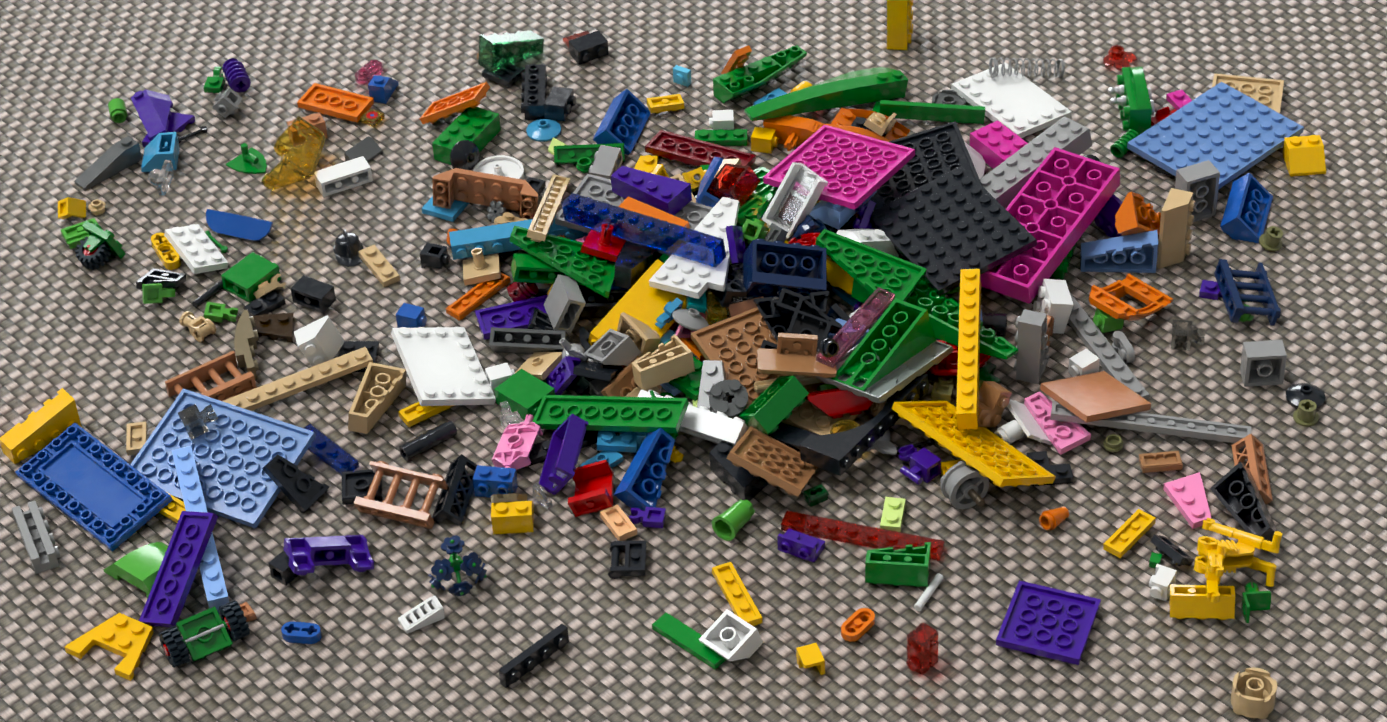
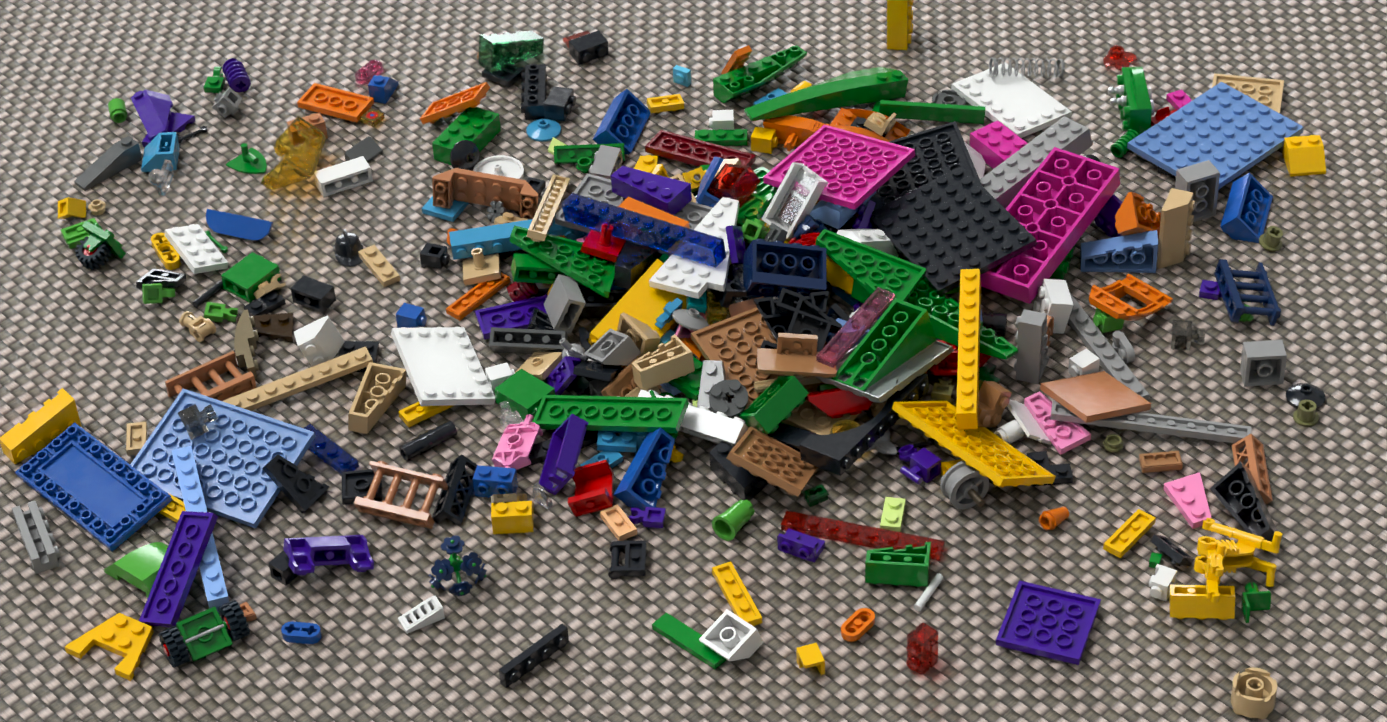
(829, 347): black plate -> none

